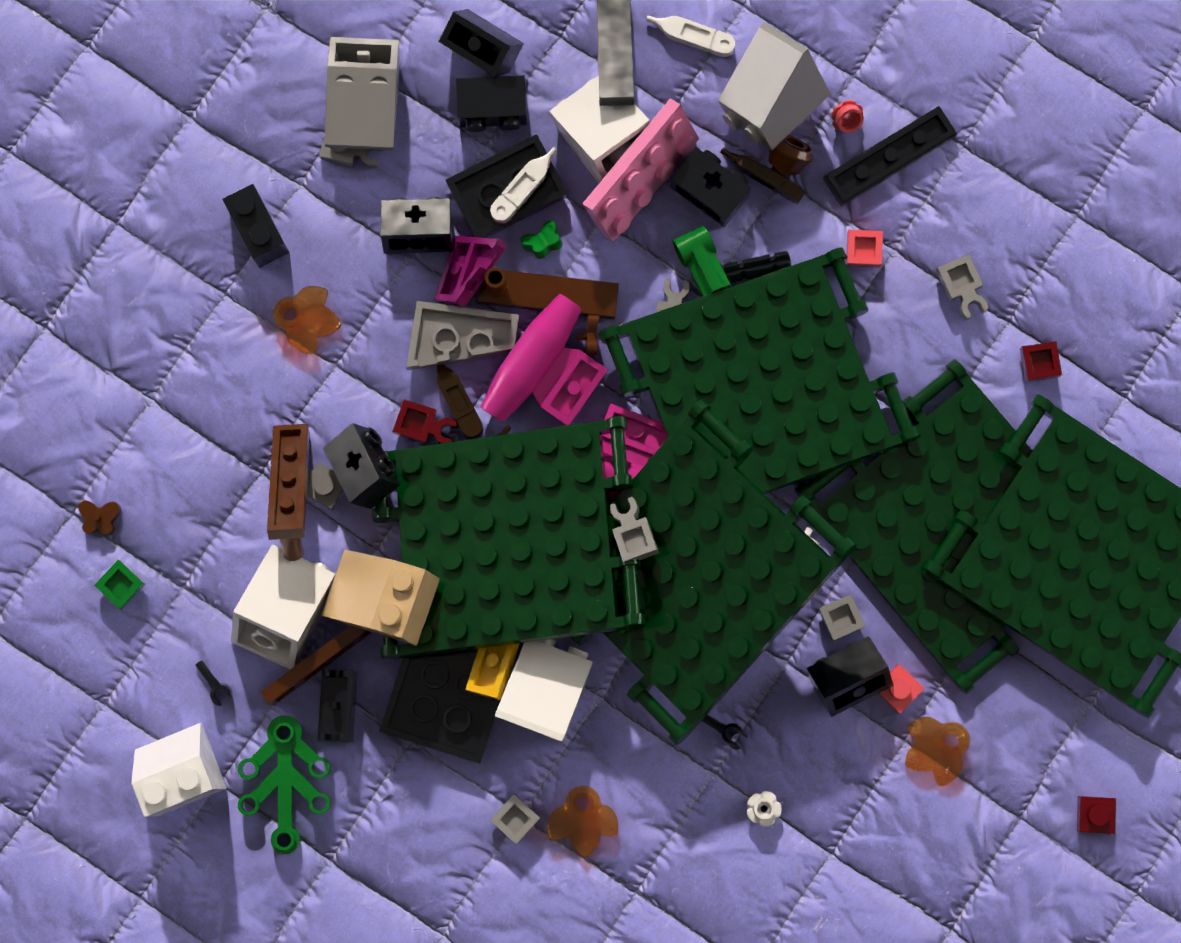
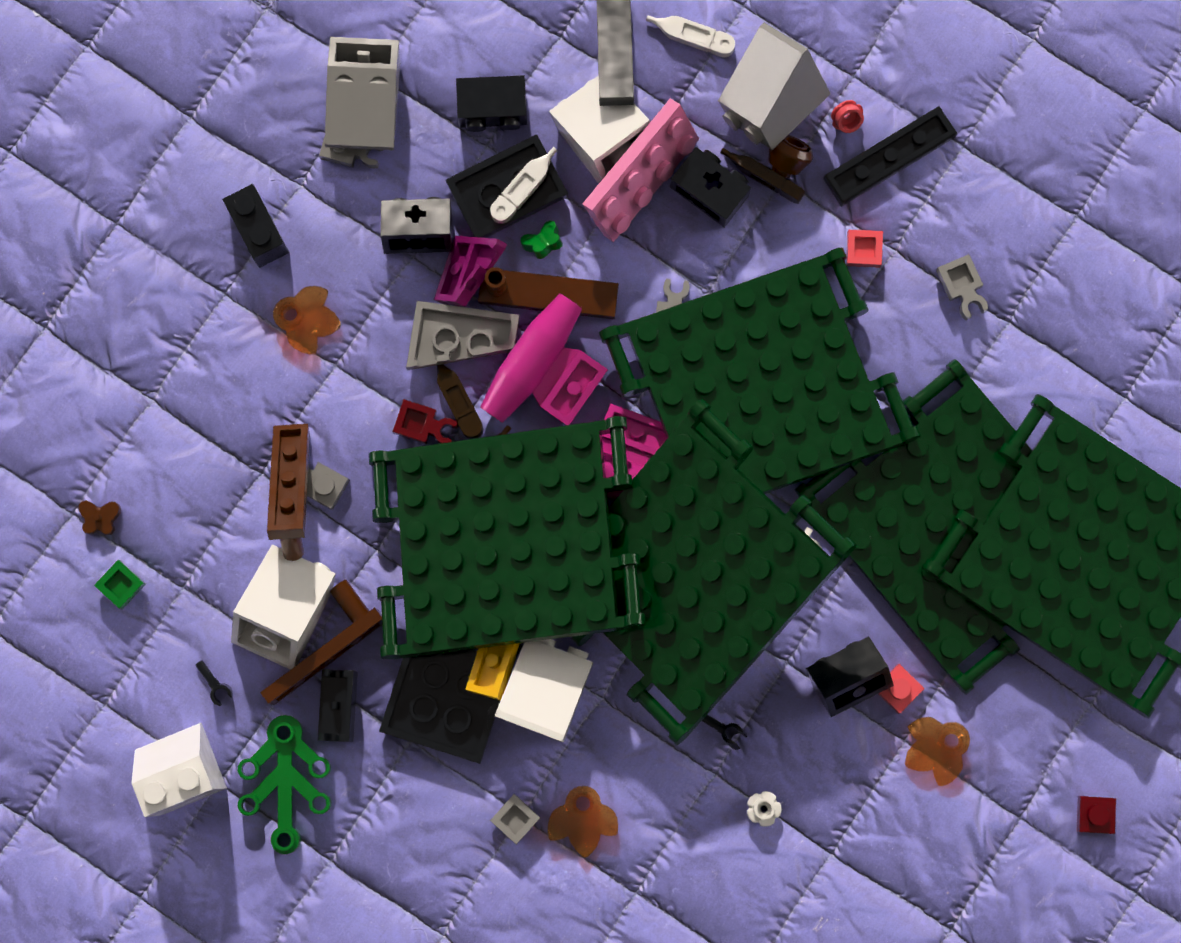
(362, 466): black brick -> none
(381, 596): tan slope -> none
(481, 42): black brick -> none
(591, 344): reddish brown piece -> none
(634, 536): light grey plate -> none
(698, 253): green piece -> none
(756, 266): black axle -> none
(841, 617): light grey plate -> none
(1041, 361): dark red plate -> none

